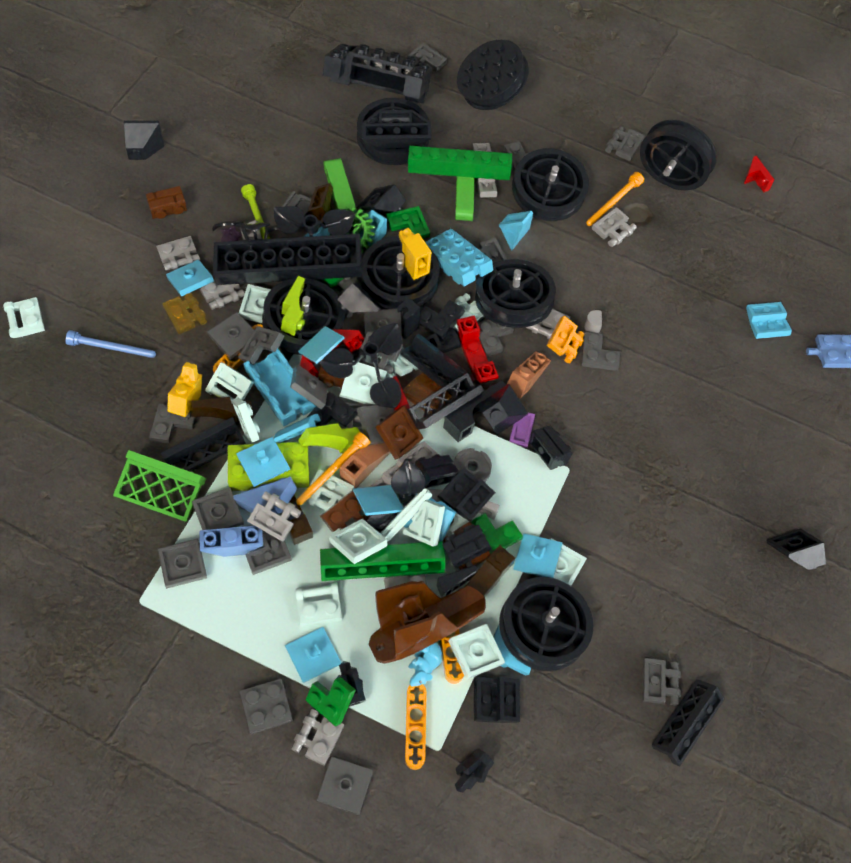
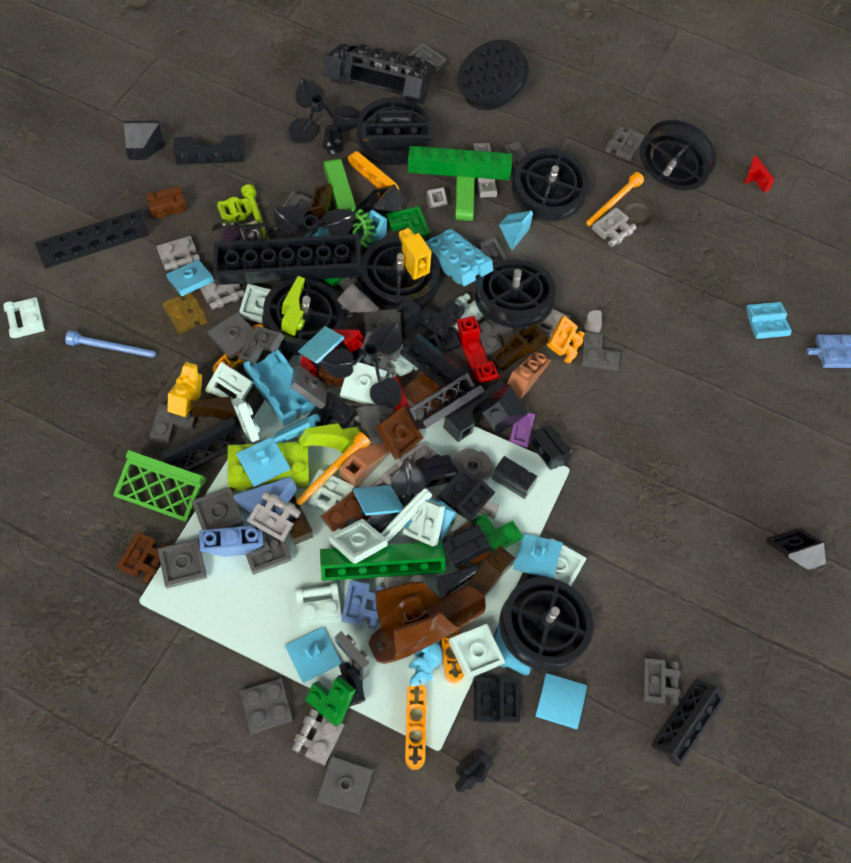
(91, 239): none -> black brick
(136, 556): none -> reddish brown plate
(228, 151): none -> black arch
(234, 205): none -> lime piece
(308, 94): none -> black plant
(332, 139): none -> black rock
(356, 602): none -> medium blue plate
(357, 659): none -> dark grey plate
(369, 170): none -> light orange beam
(436, 198): none -> light grey brick
(514, 477): none -> black brick
(519, 345): none -> dark brown slope
(561, 701): none -> medium azure slope

